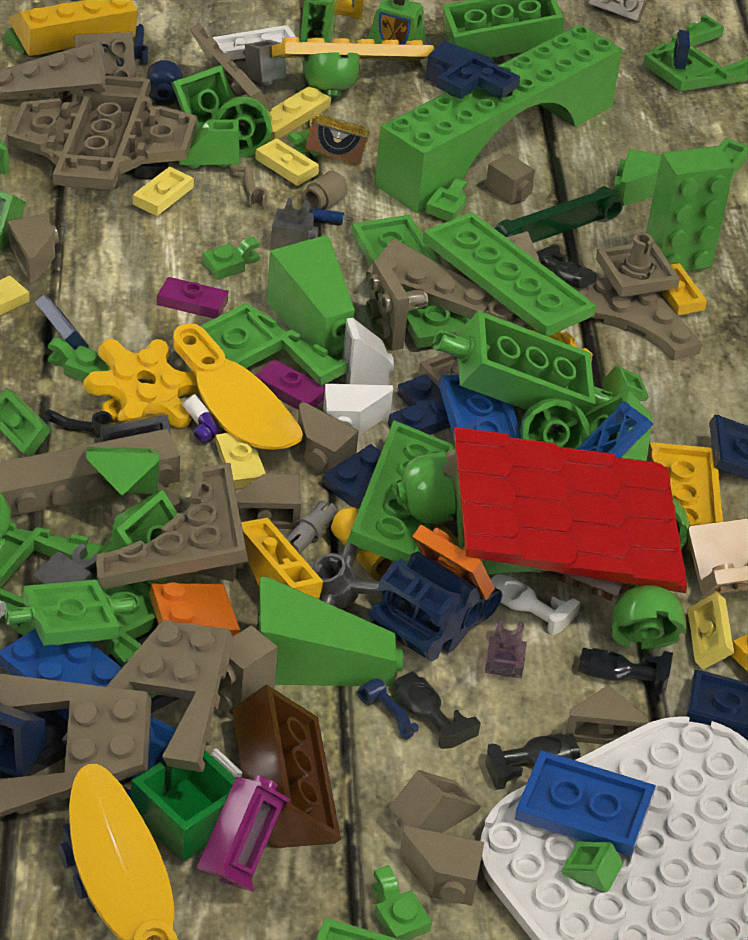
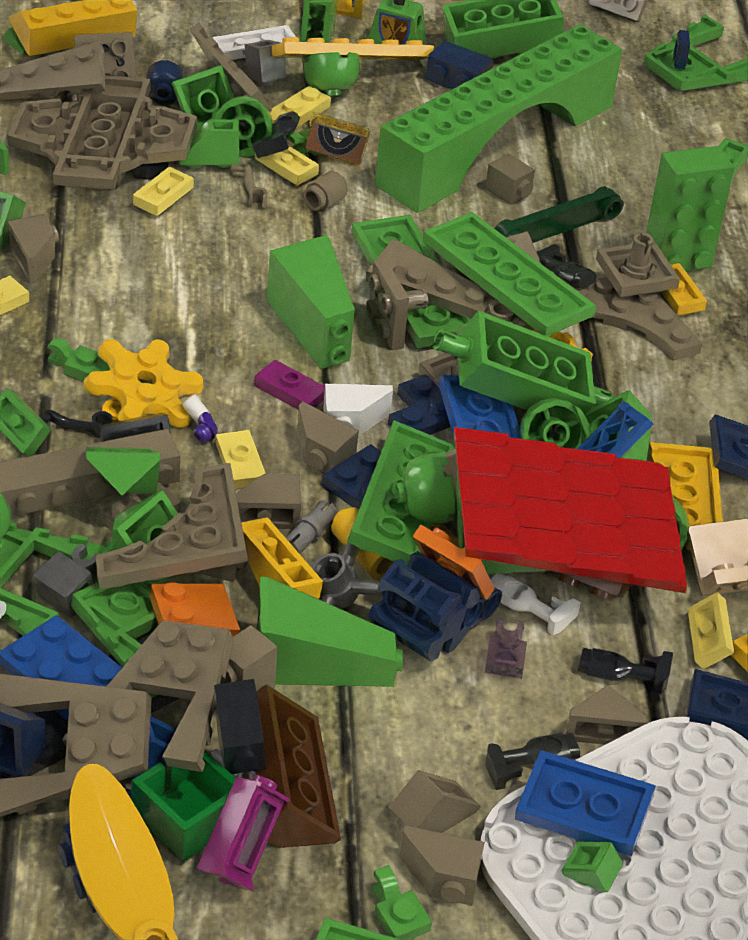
(61, 322): tile -> none
(70, 612): bright green plate -> none
(140, 49): dark blue piece -> none
(192, 297): magenta plate -> none
(229, 260): bright green plate -> none
(234, 394): yellow plant -> none
(239, 726): none -> black slope
(251, 336): bright green wing -> none
(277, 142): none -> black piece
(292, 225): flat silver brick -> none
(328, 216): blue piece -> none
(365, 356): white slope -> none
(376, 690): dark blue piece -> none
(425, 702): pearl dark grey piece -> none
(448, 202): bright green plate -> none
(475, 73): dark blue plate -> none
(621, 380): bright green slope -> none
(637, 176): bright green slope -> none
(648, 616): bright green cylinder -> none

